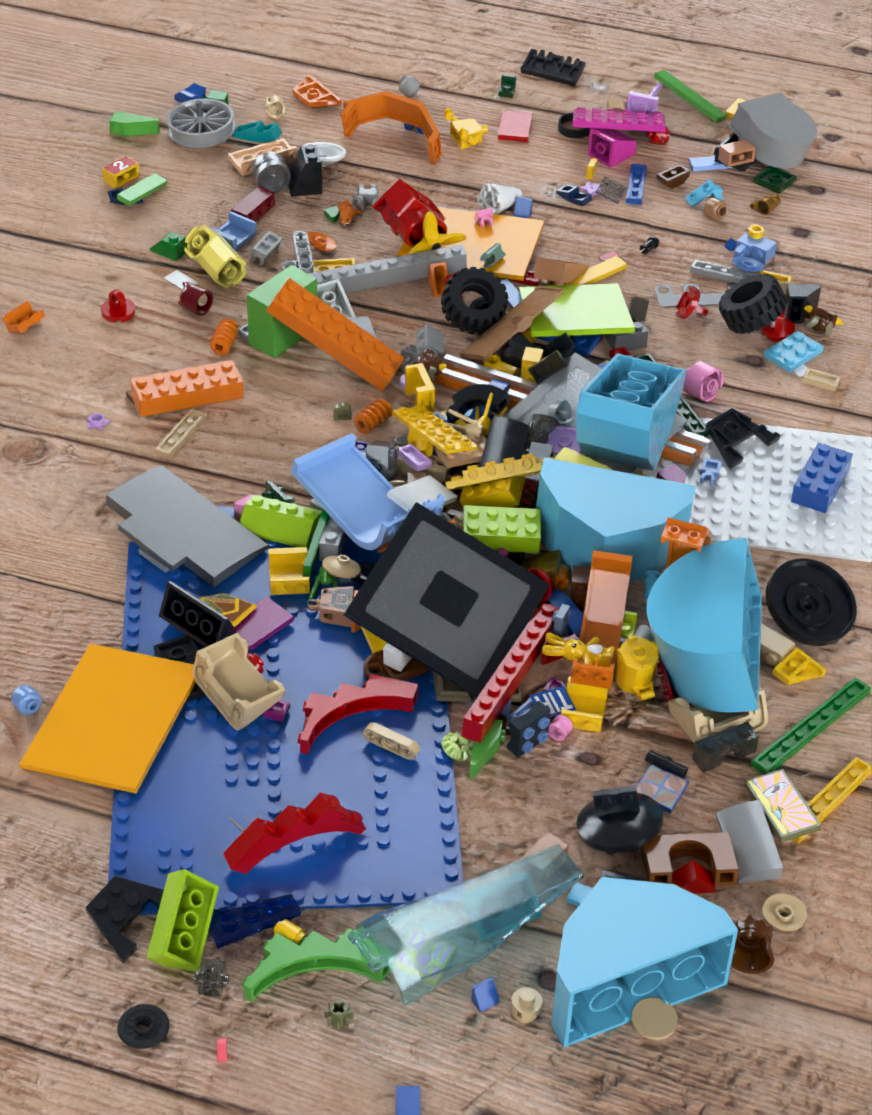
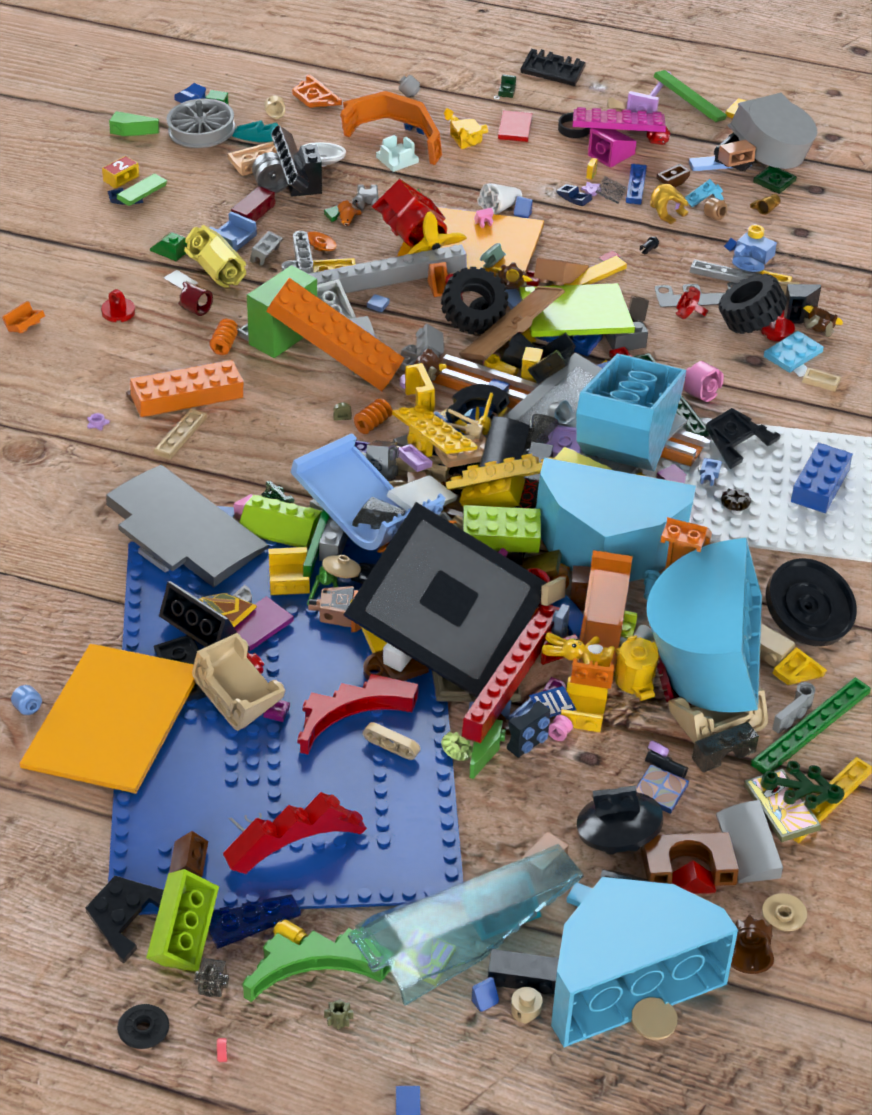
(189, 854): none -> reddish brown panel
(244, 594): none -> light grey tile
(290, 159): none -> black beam
(375, 512): none -> clear smoke slope
(378, 303): none -> medium blue tile
(396, 155): none -> light aqua panel
(512, 276): none -> reddish brown hair
(523, 970): none -> brick
(553, 591): none -> tan tile
(658, 748): none -> lavender tile
(660, 198): none -> pearl gold piece
(730, 502): none -> dark brown gear
(797, 709): none -> light grey plate
(828, 792): none -> dark green plant

